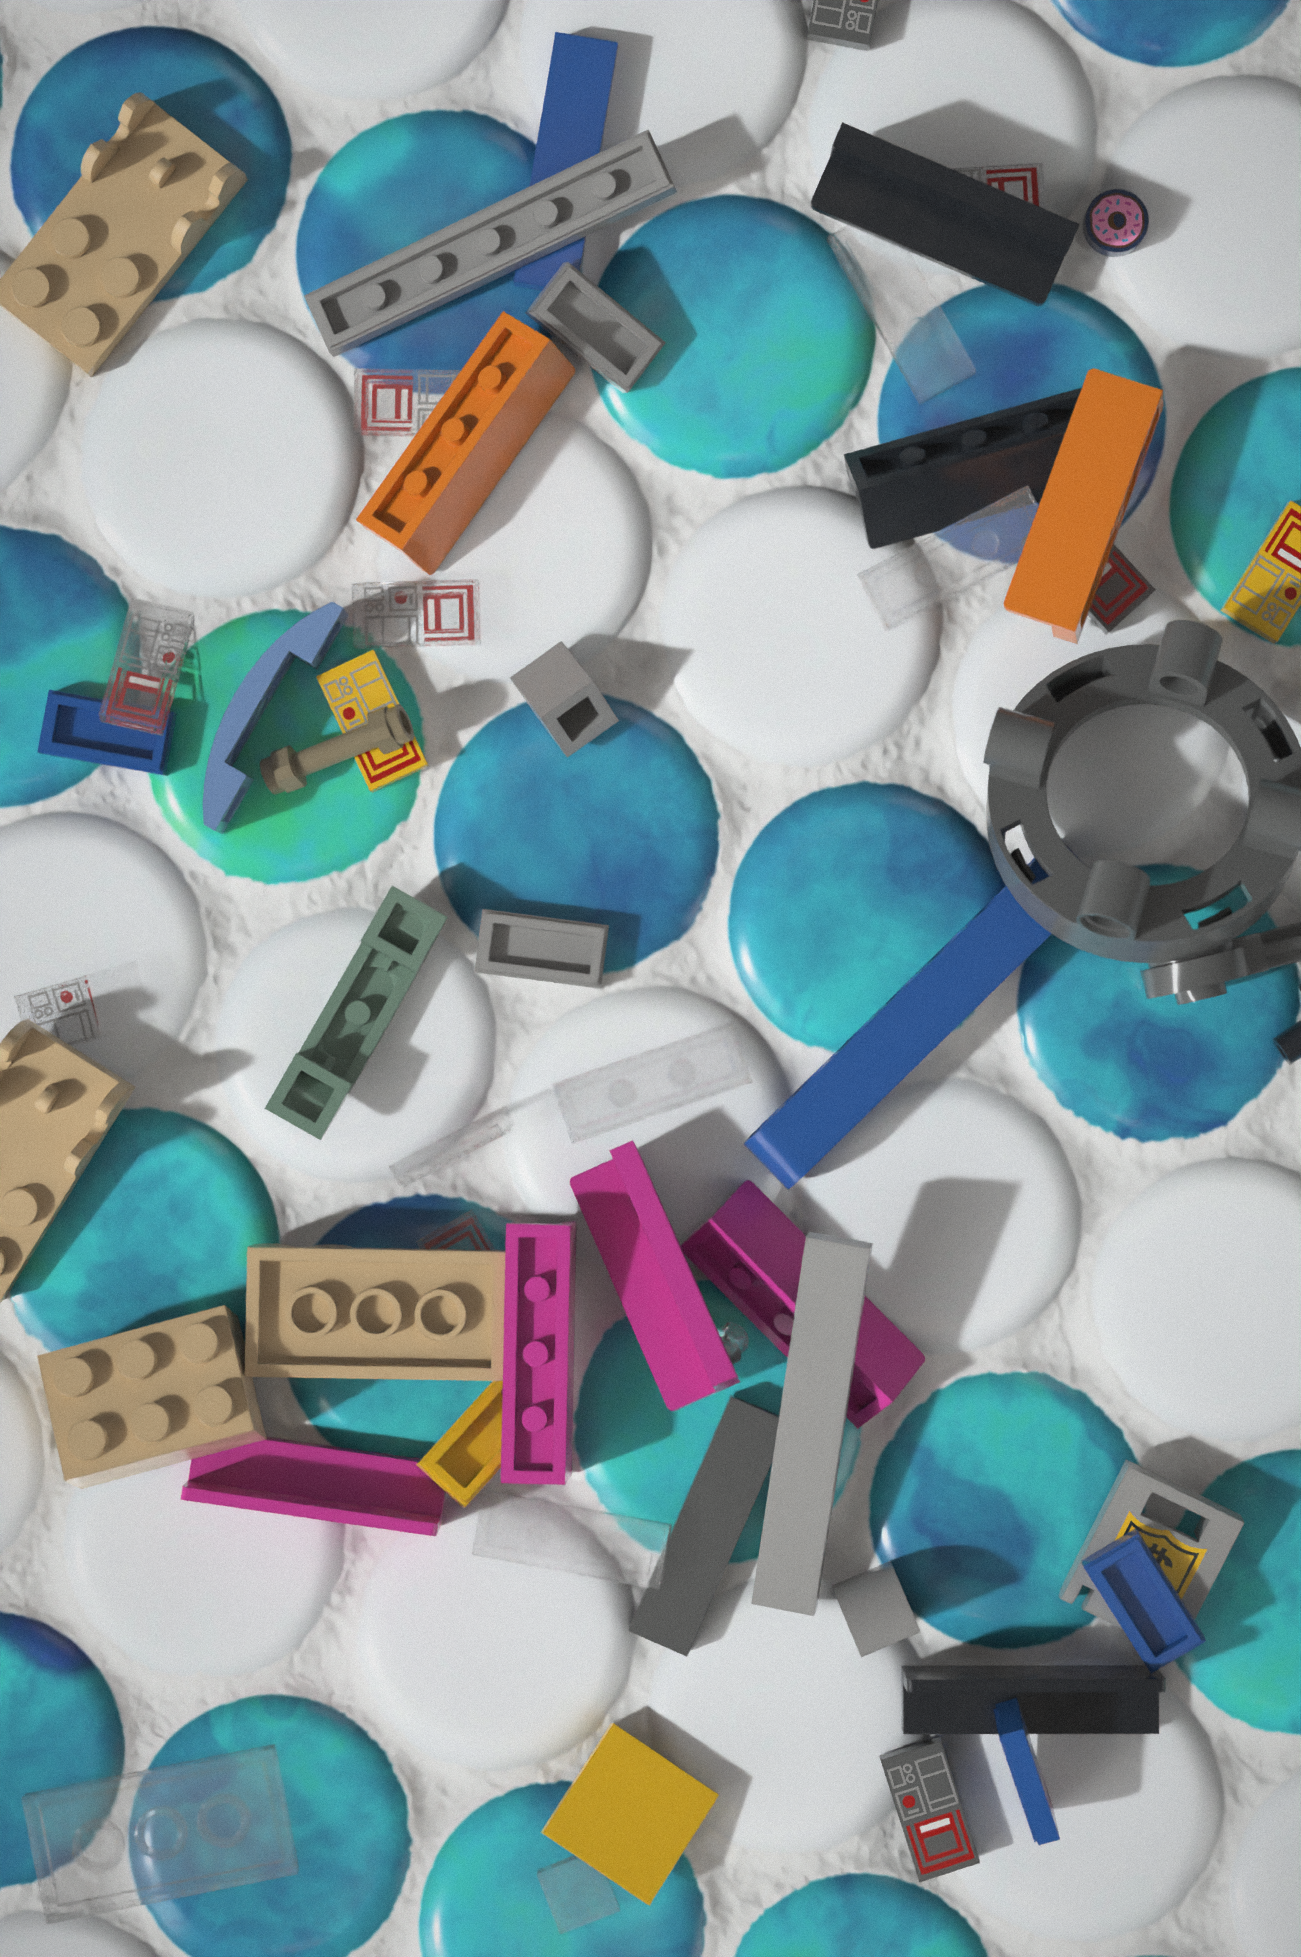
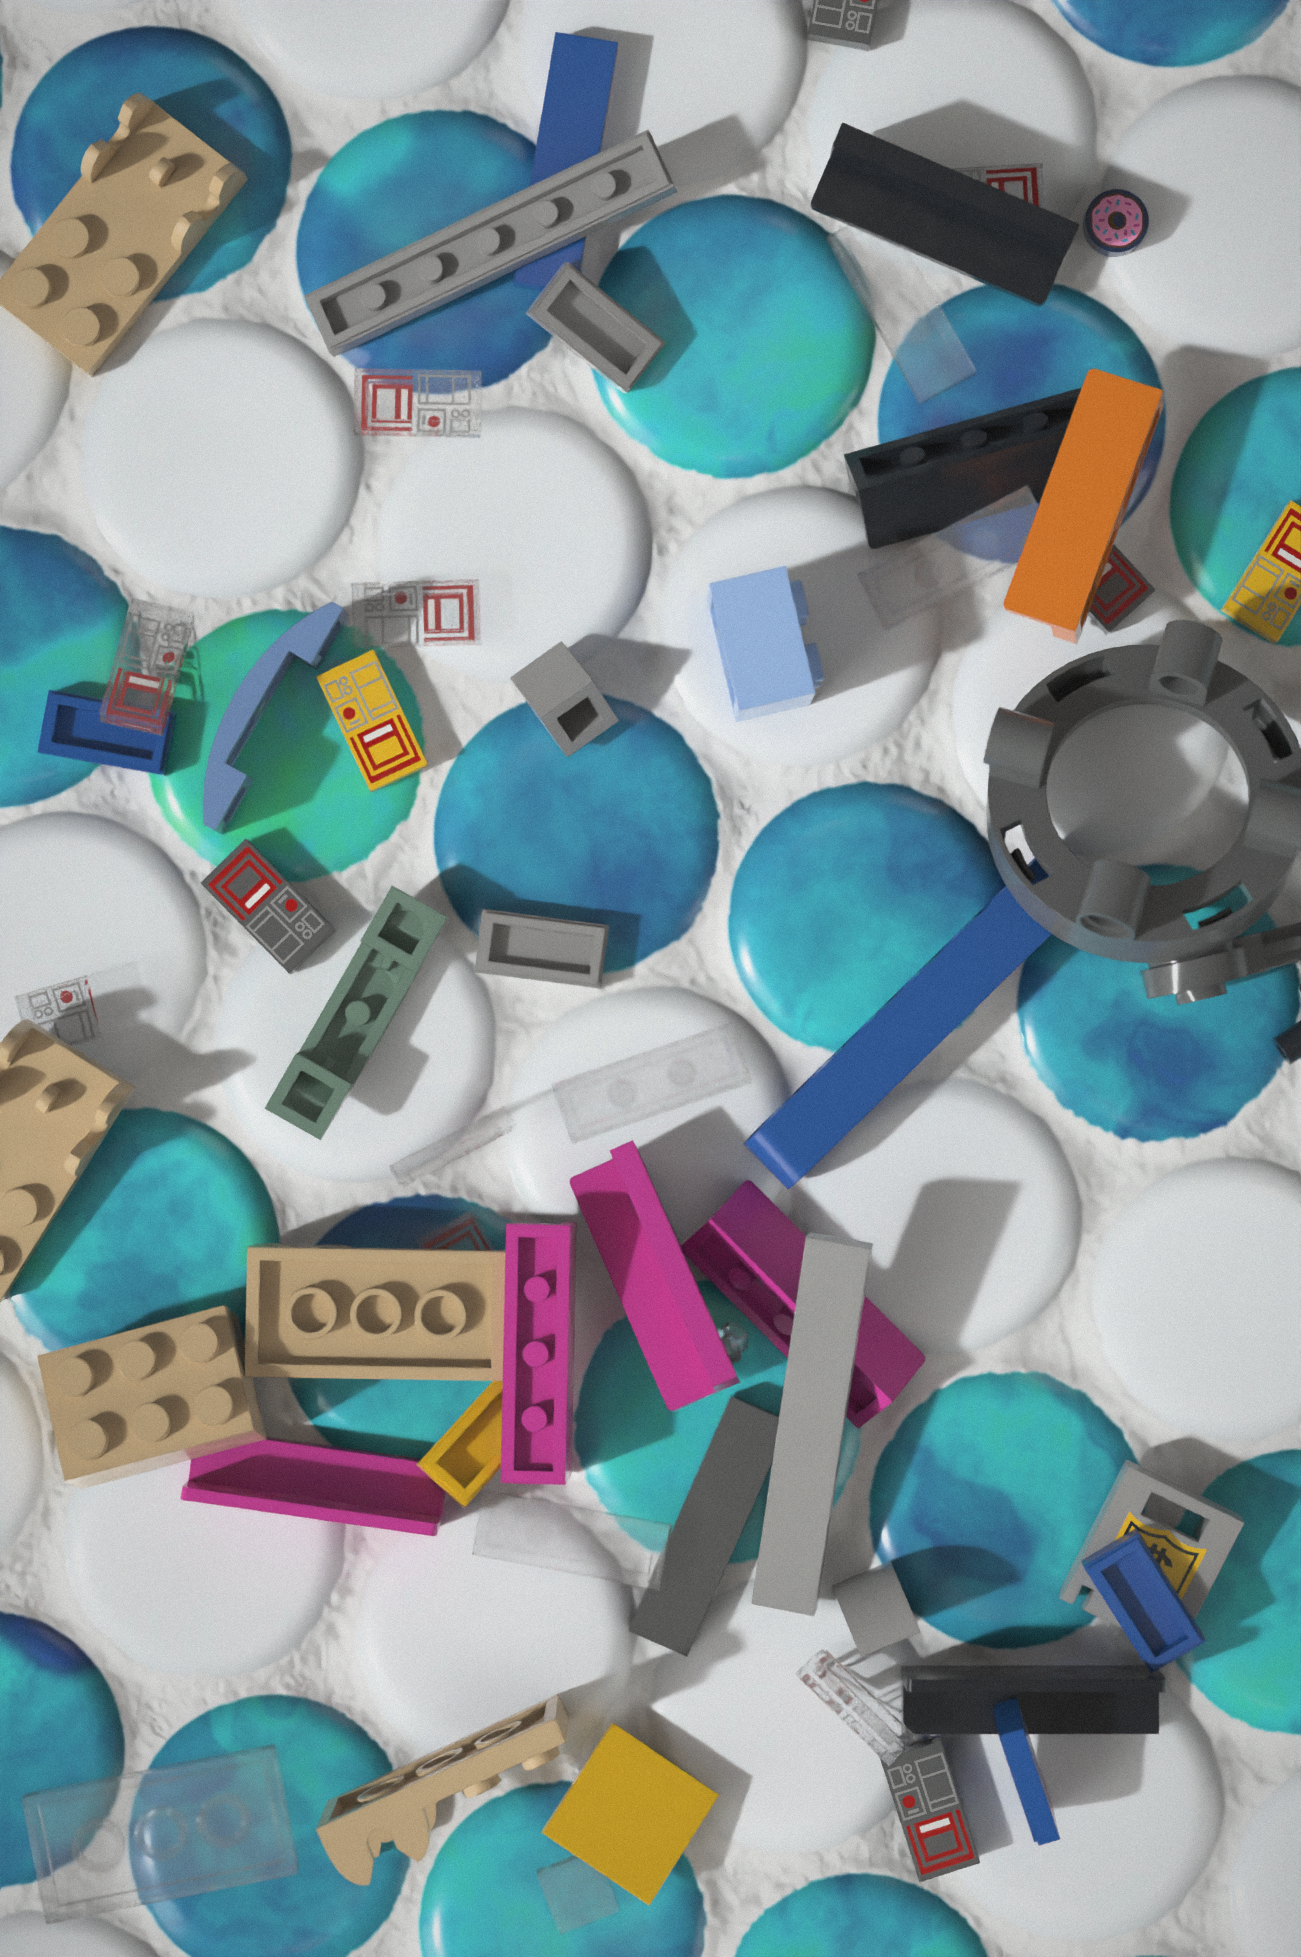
(268, 906): none -> dark grey tile
(288, 769): dark tan bar -> none
(405, 1800): none -> tan hinge
(467, 442): orange panel -> none
(762, 643): none -> light blue brick
(856, 1706): none -> clear tile

